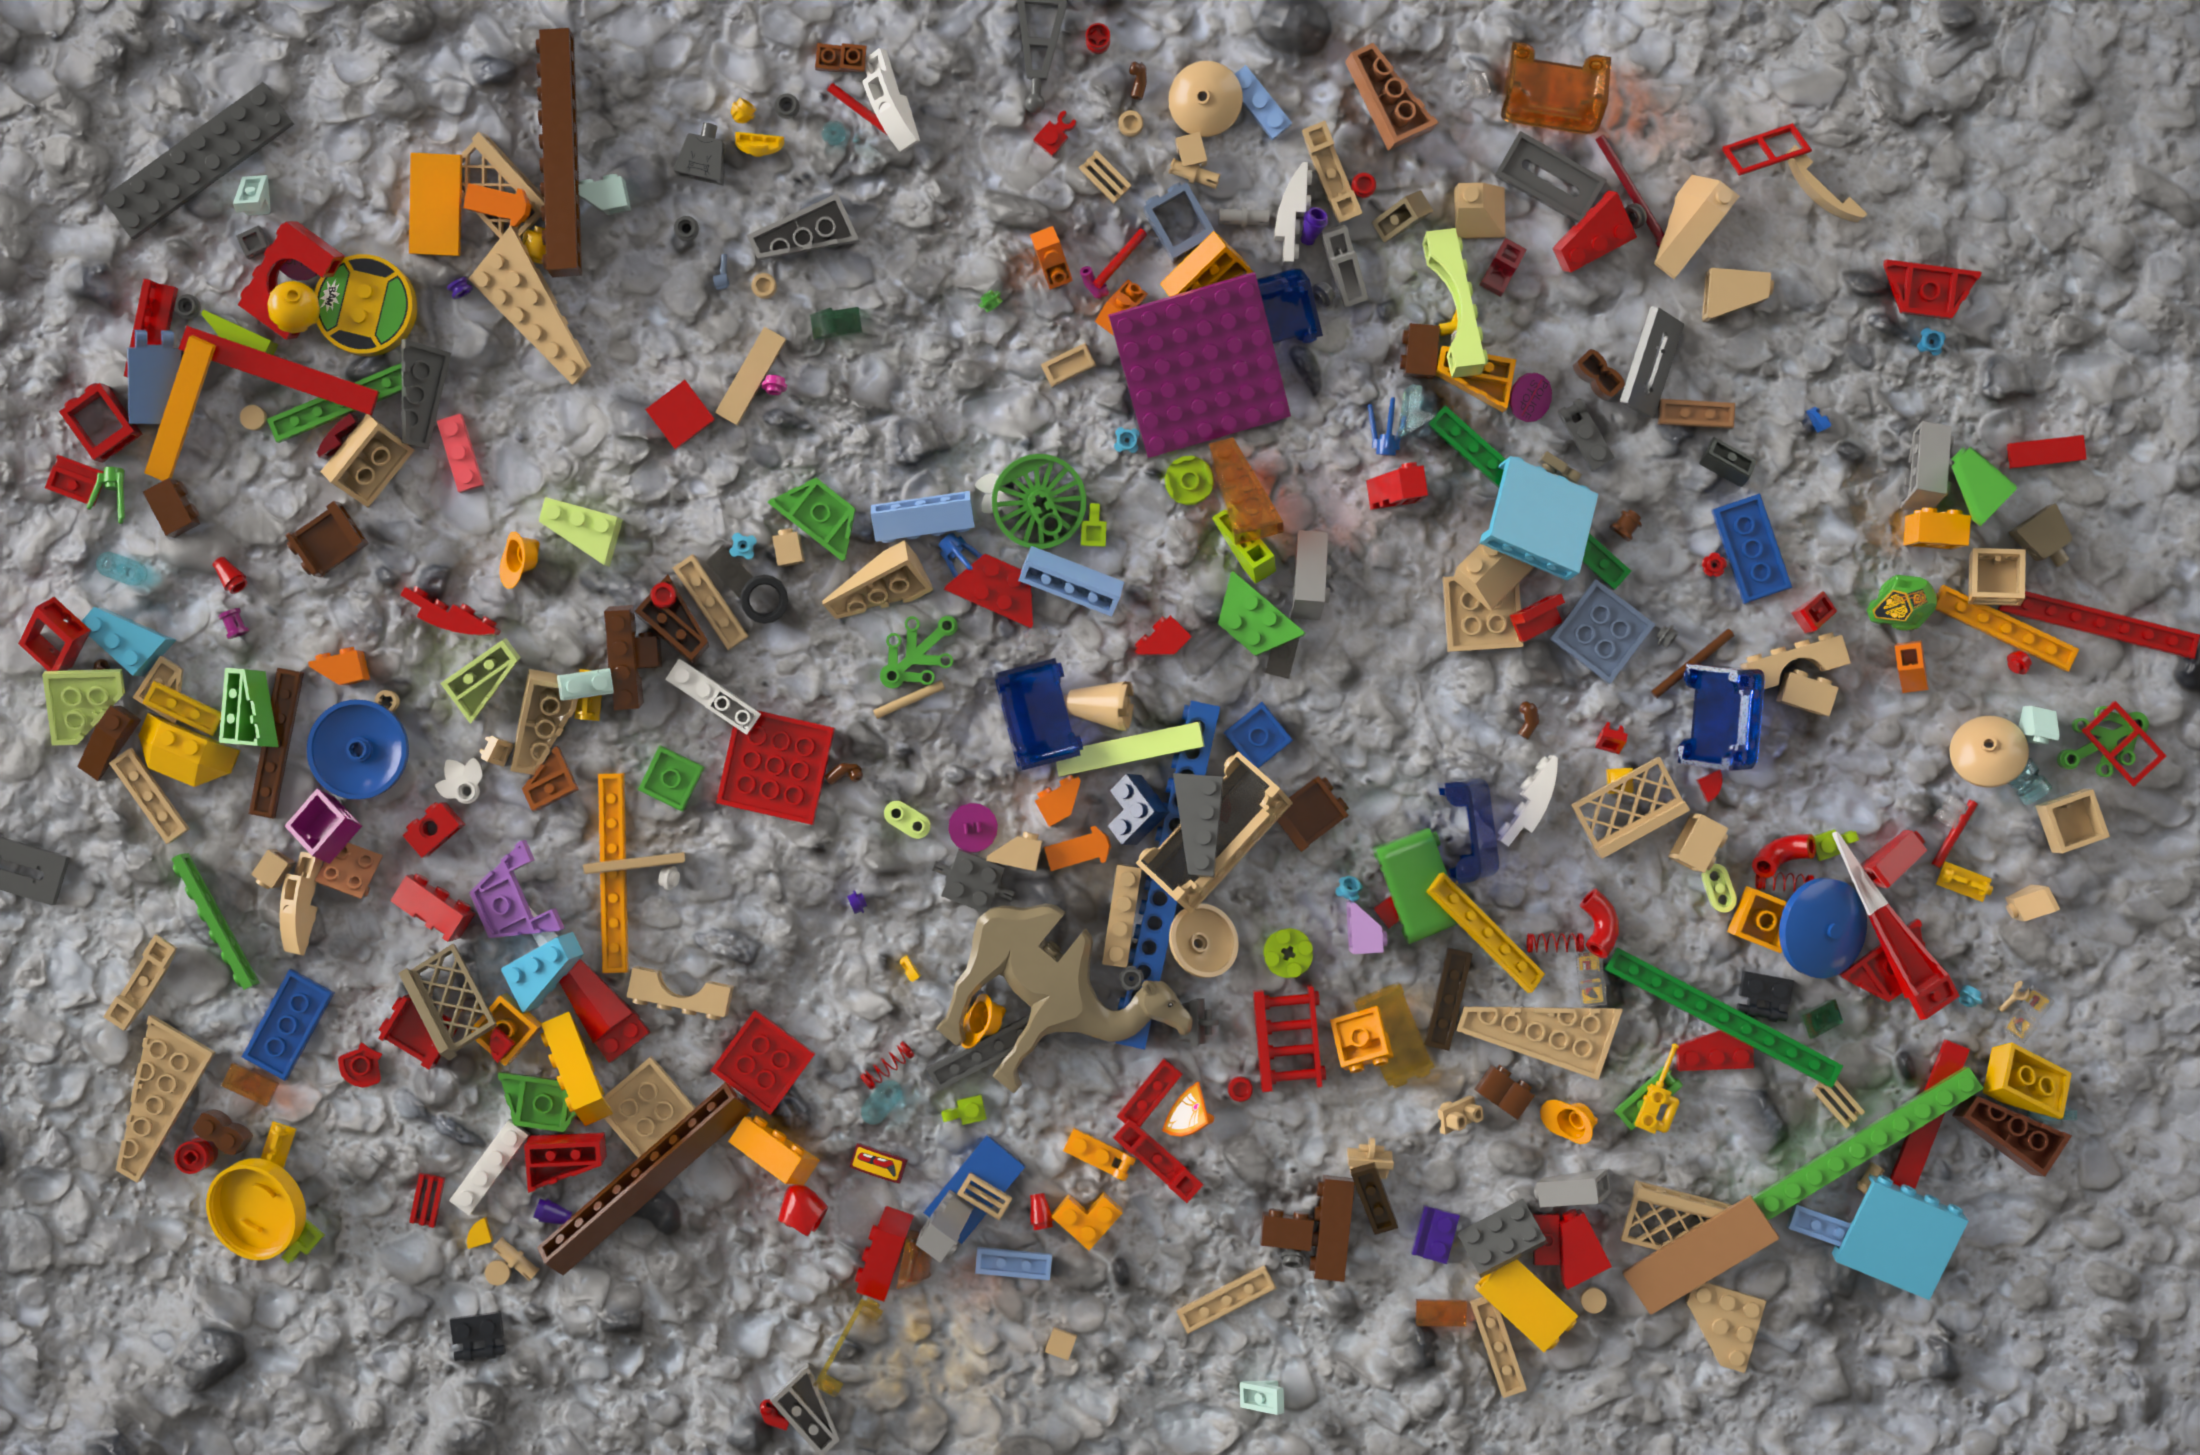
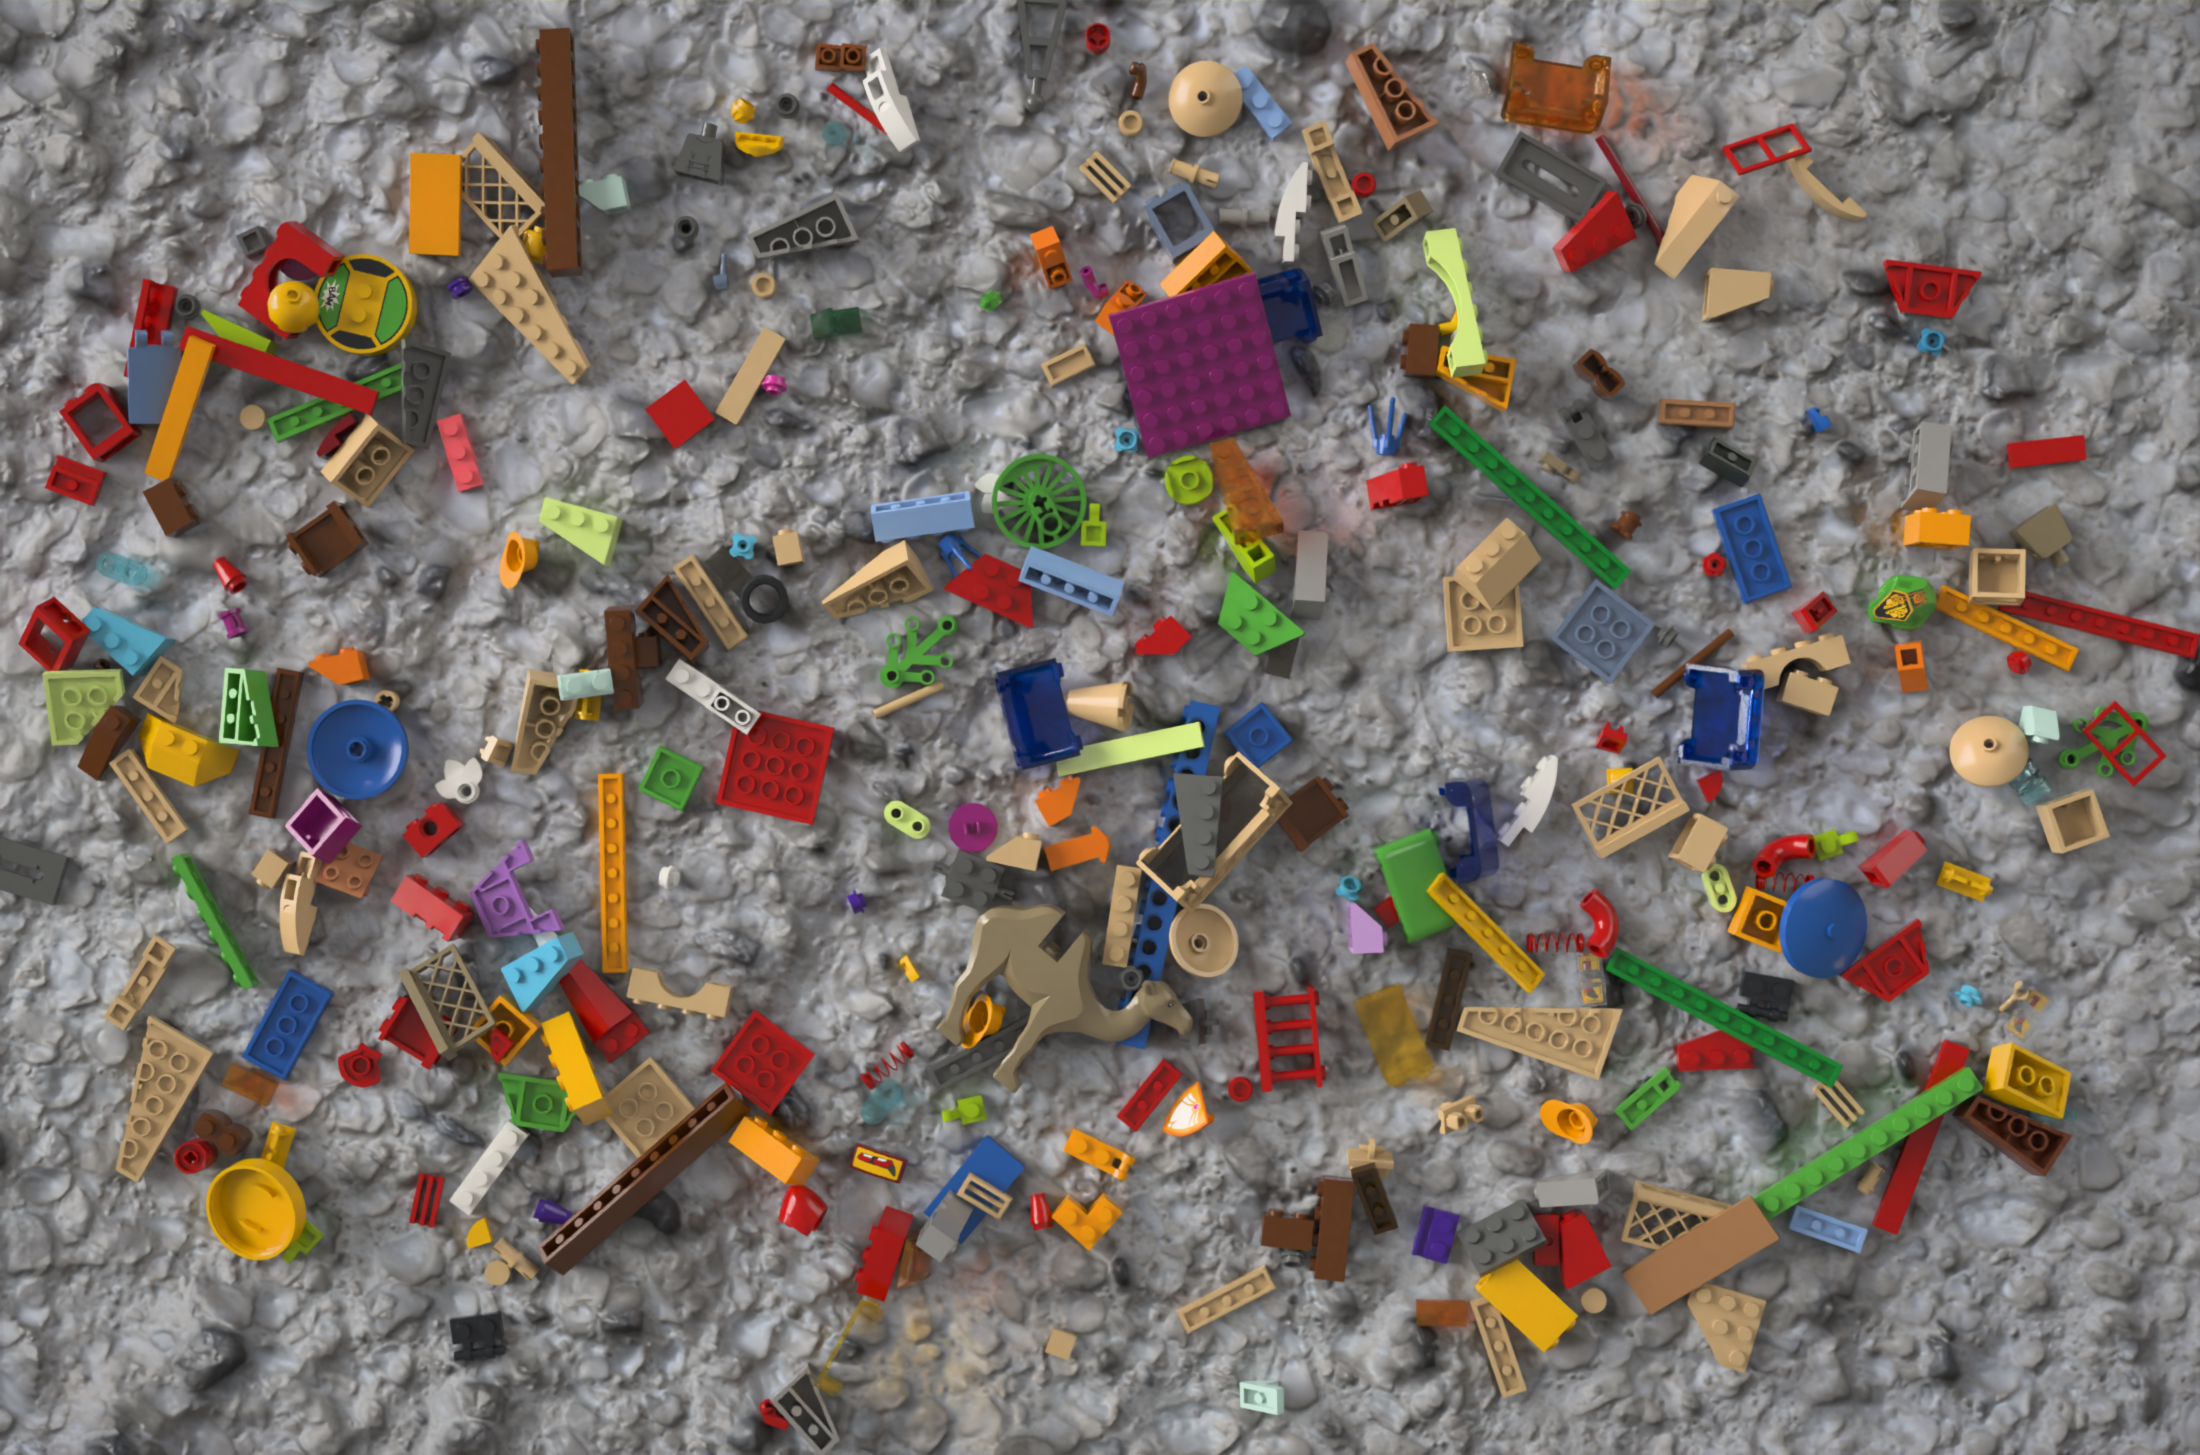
(113, 480): bright green plant -> none
(183, 708): yellow tile -> none
(198, 161): dark grey plate -> none
(253, 196): light aqua slope -> none
(456, 619): red slope -> none
(480, 679): yellowish green wedge -> none
(498, 203): orange piece -> none
(550, 783): dark orange wing -> none
(561, 1156): red wedge -> none
(632, 863): tan tile -> none
(663, 595): red tile -> none
(819, 514): bright green wing -> none
(844, 770): reddish brown arm -> none
(1013, 1263): light blue plate -> none
(1053, 136): red plate -> none
(1120, 258): red bar -> none
(1141, 809): brick -> none
(1158, 1160): red slope -> none
(1191, 150): tan panel -> none
(1283, 939): lime plate -> none
(1313, 224): dark purple cone -> none
(1361, 1040): light orange plate -> none
(1411, 415): clear light blue slope -> none
(1479, 210): tan slope -> none
(1502, 267): dark red slope -> none
(1505, 1092): reddish brown brick -> none
(1530, 397): magenta piece -> none
(1531, 719): reddish brown arm -> none
(1537, 617): red panel -> none
(1541, 518): medium azure panel -> none
(1633, 394): dark grey piece -> none
(1654, 1099): yellow piece -> none
(1820, 1018): clear green slope -> none
(1901, 1237): medium azure panel -> none
(1914, 967): red plate -> none
(1951, 811): clear wheel -> none
(1954, 835): red bar -> none
(1980, 484): bright green windscreen -> none
(2031, 903): tan slope -> none

